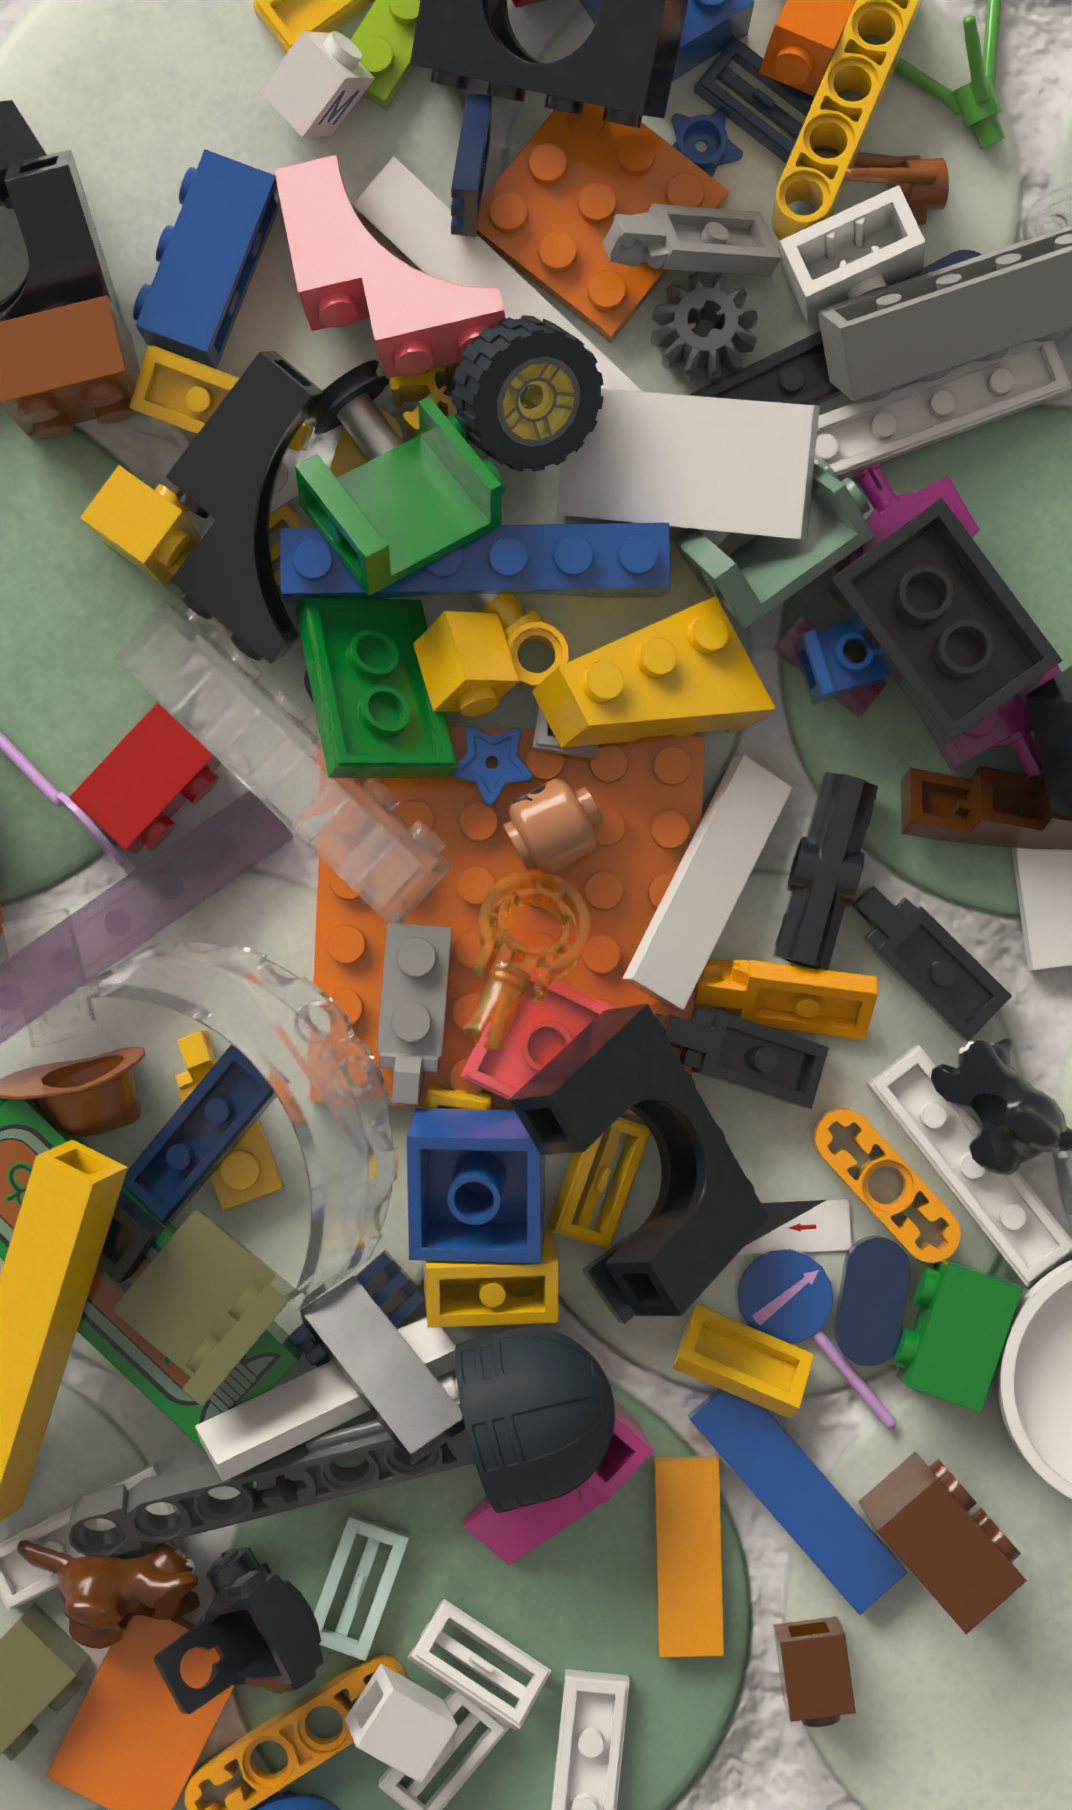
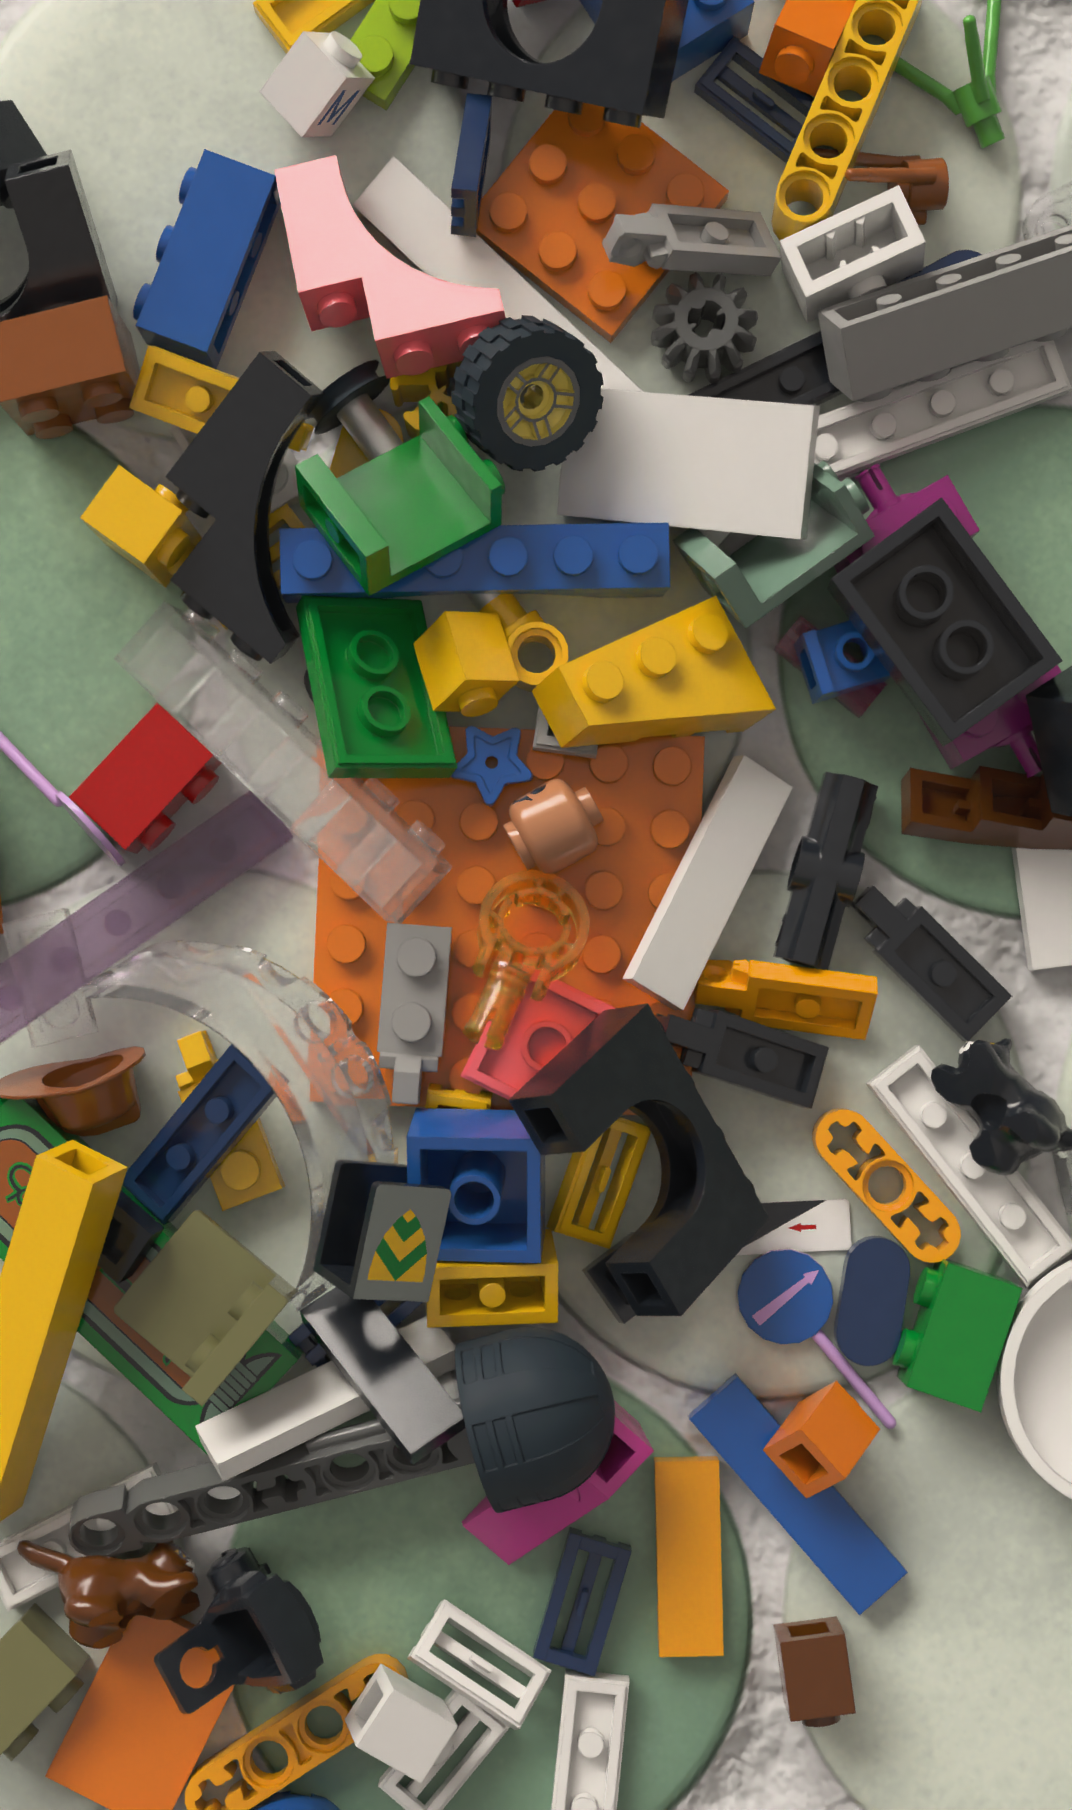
(376, 1533): light aqua tile -> none
(381, 1232): none -> piece
(597, 1547): none -> dark blue tile
(709, 130): blue plate -> none
(743, 1361): yellow tile -> none
(821, 1439): none -> orange brick
(953, 1554): reddish brown brick -> none

